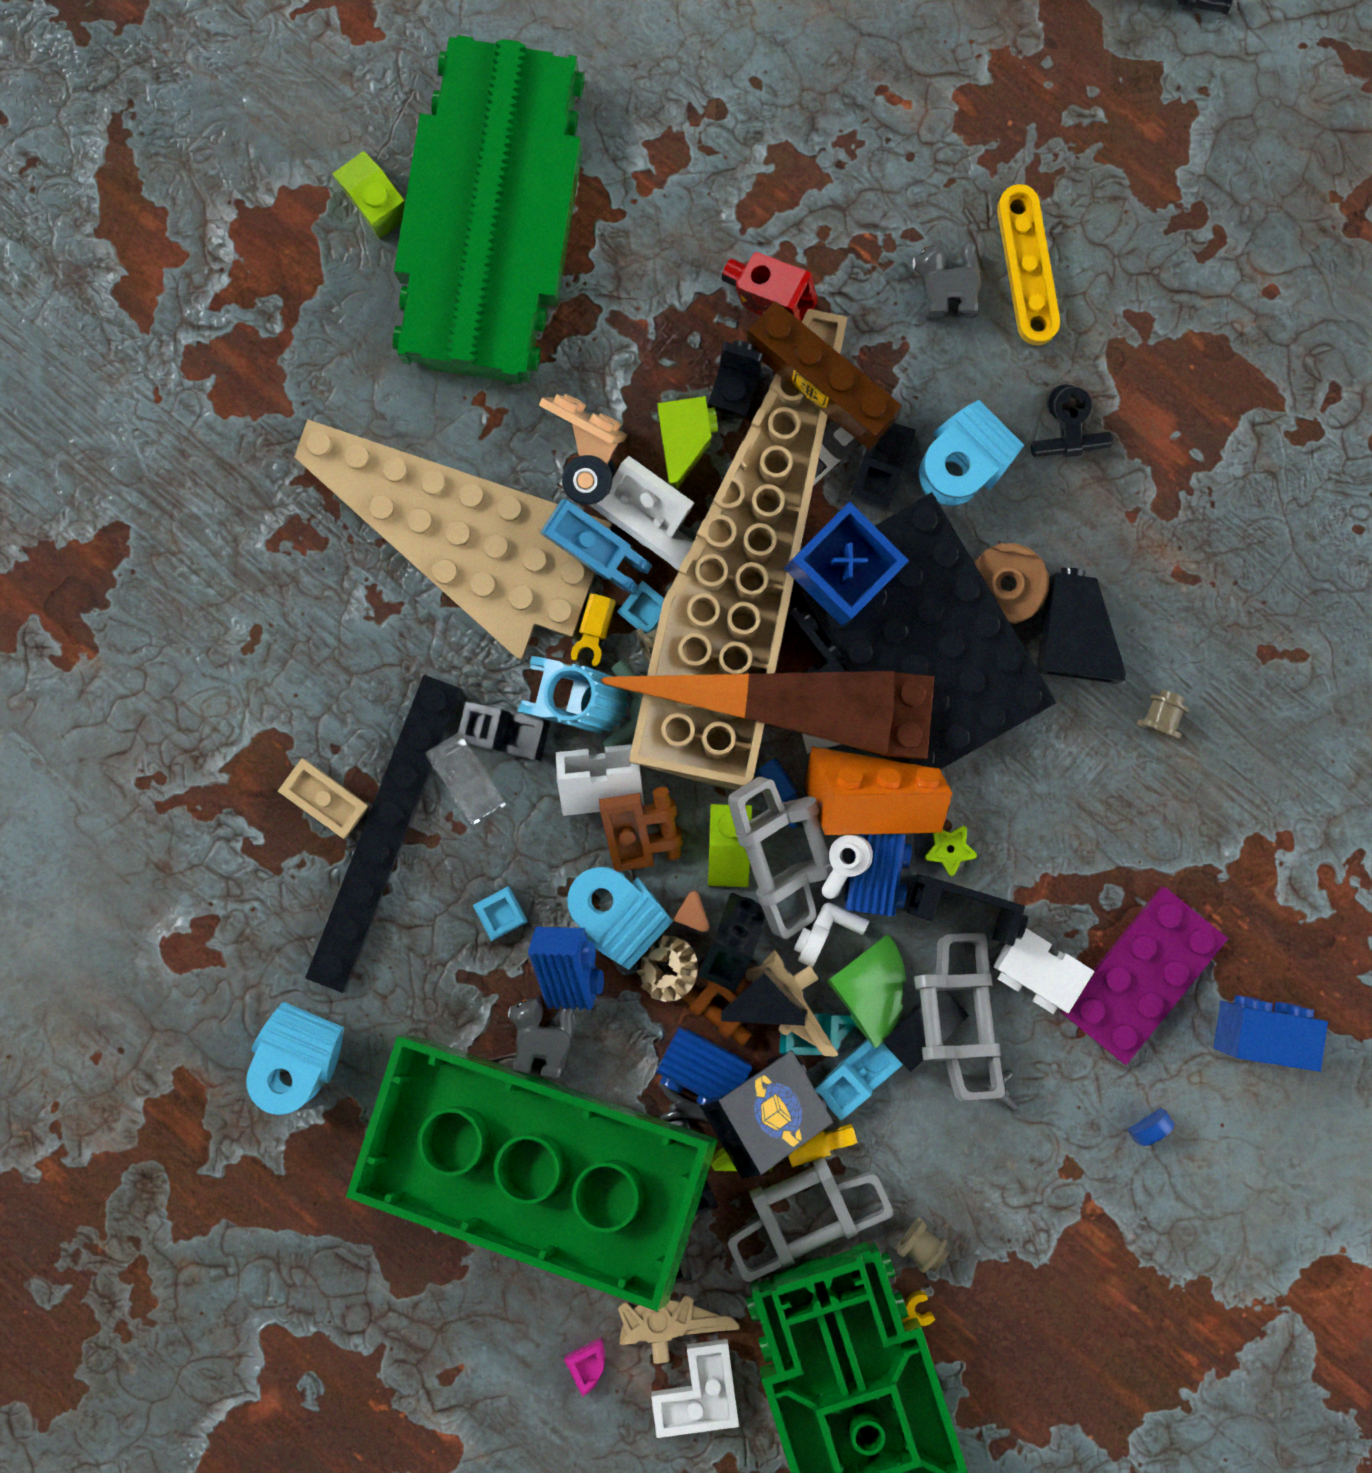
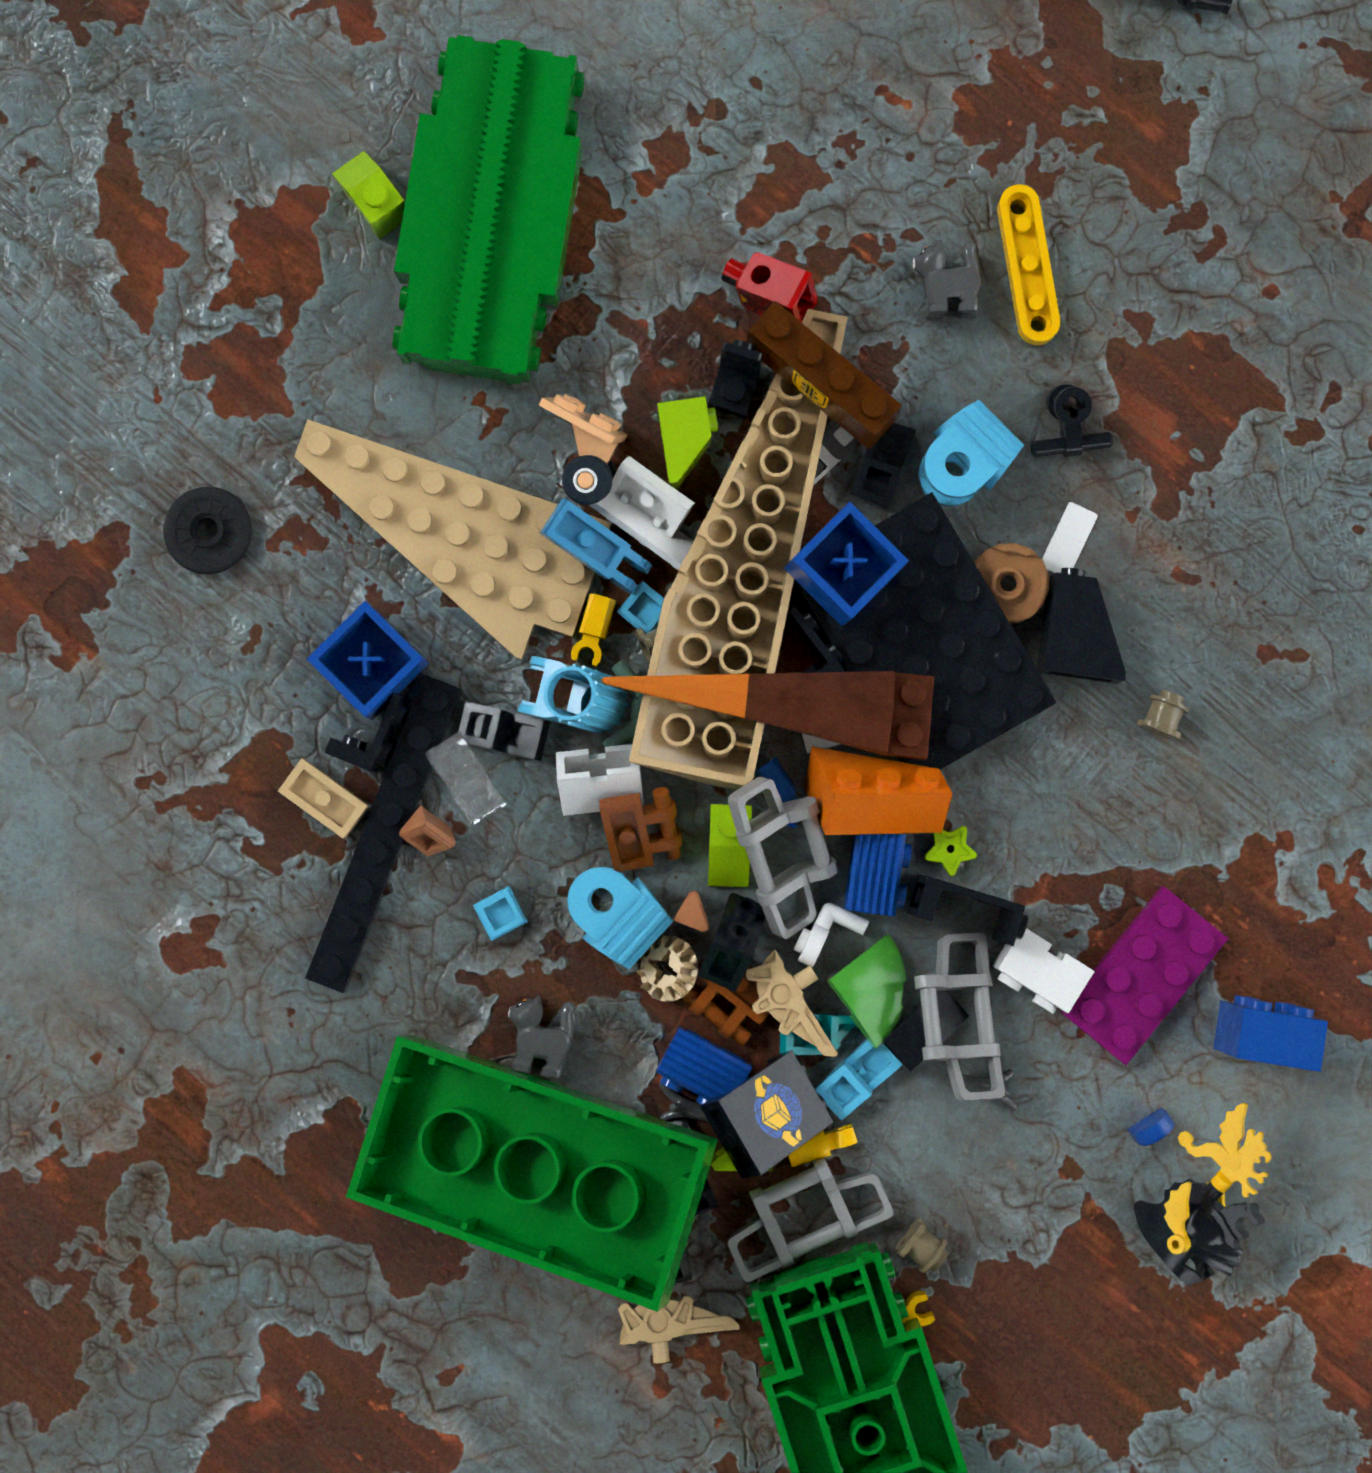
(183, 522): none -> black wheel
(303, 1047): medium azure piece -> none
(353, 750): none -> black bracket
(367, 660): none -> blue brick
(427, 833): none -> nougat slope
(565, 967): blue brick -> none
(586, 1365): dark pink tile -> none
(705, 1404): white plate -> none
(765, 1002): black slope -> none
(841, 870): white plate -> none
(1069, 538): none -> white sticker
(1194, 1215): none -> helmet

